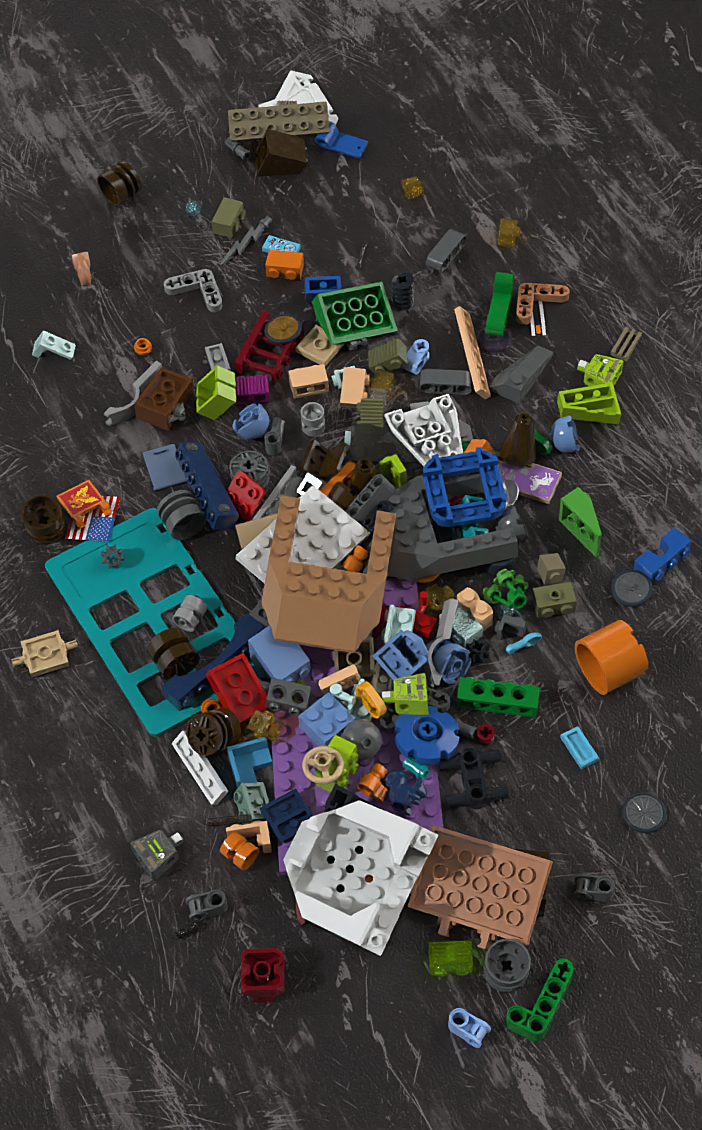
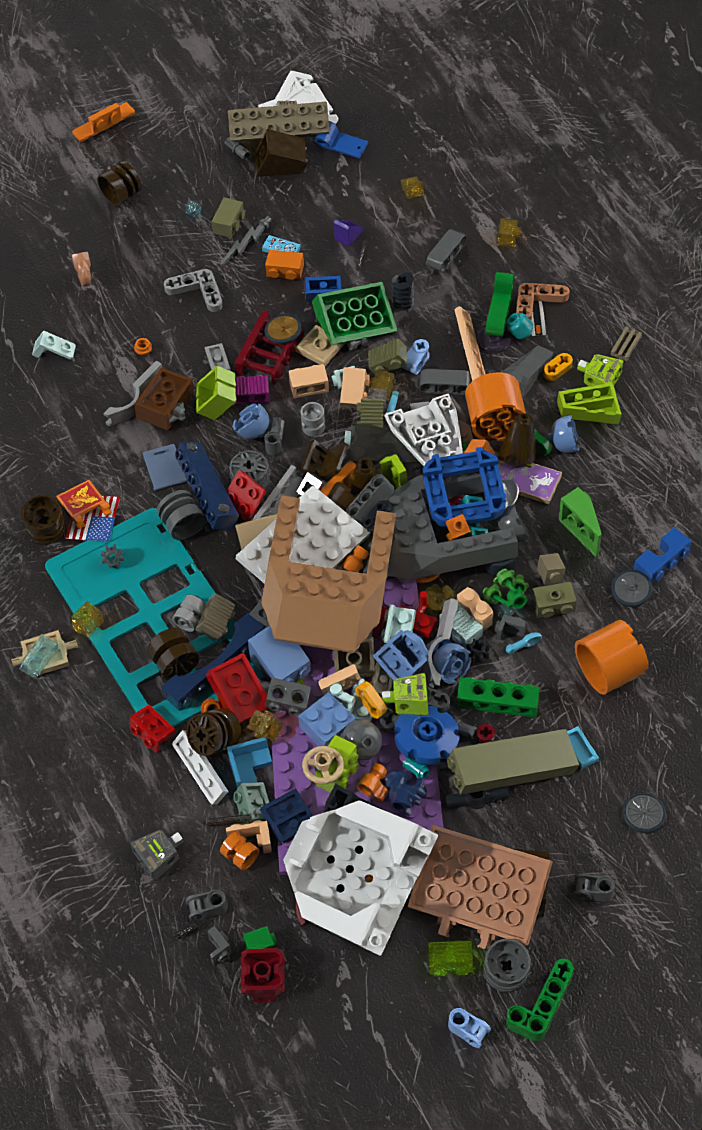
(39, 656): none -> clear light blue slope
(87, 619): none -> clear yellow brick
(102, 120): none -> orange bracket
(151, 727): none -> red bracket
(215, 617): none -> dark tan brick
(220, 941): none -> dark grey bracket
(259, 939): none -> green brick
(346, 231): none -> dark purple slope
(393, 401): none -> medium azure piece
(457, 527): none -> orange bracket
(493, 404): none -> orange brick
(512, 761): none -> olive brick
(519, 325): none -> teal head
(555, 364): none -> light orange beam

